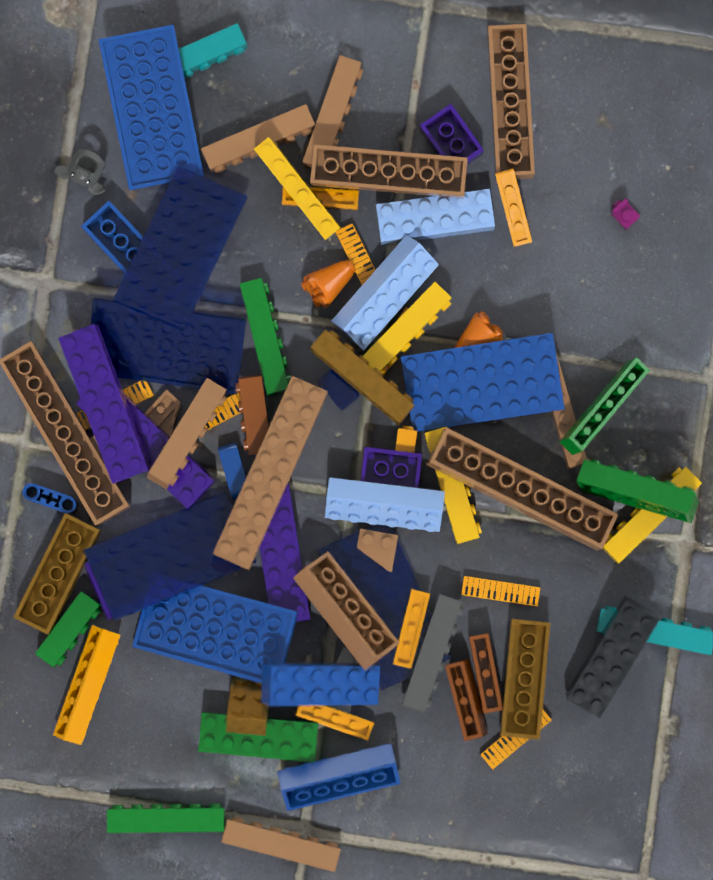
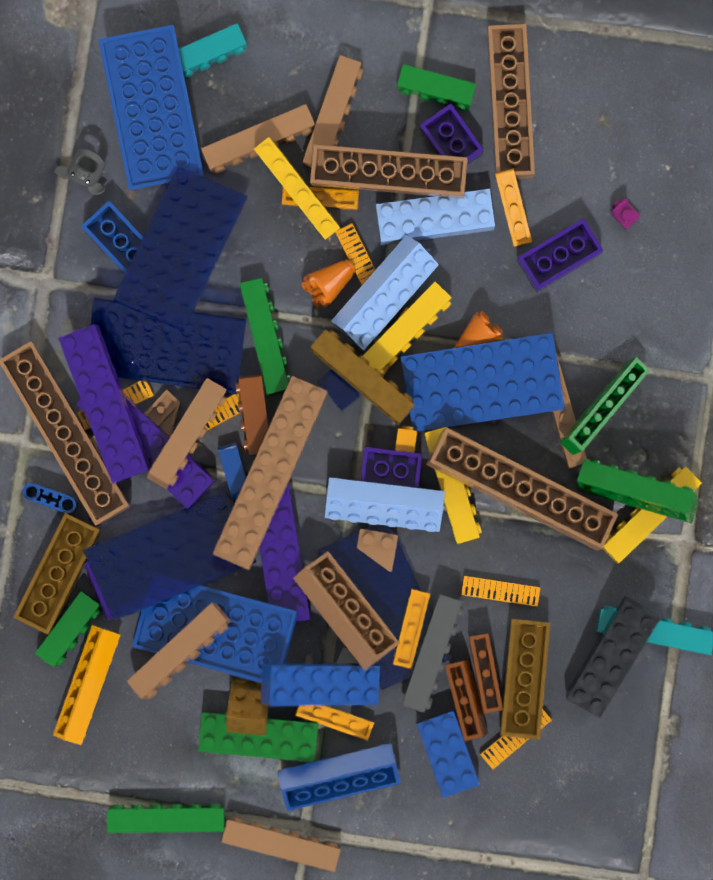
(179, 651): none -> medium nougat brick
(436, 87): none -> green brick
(447, 754): none -> blue brick
(560, 255): none -> dark purple brick

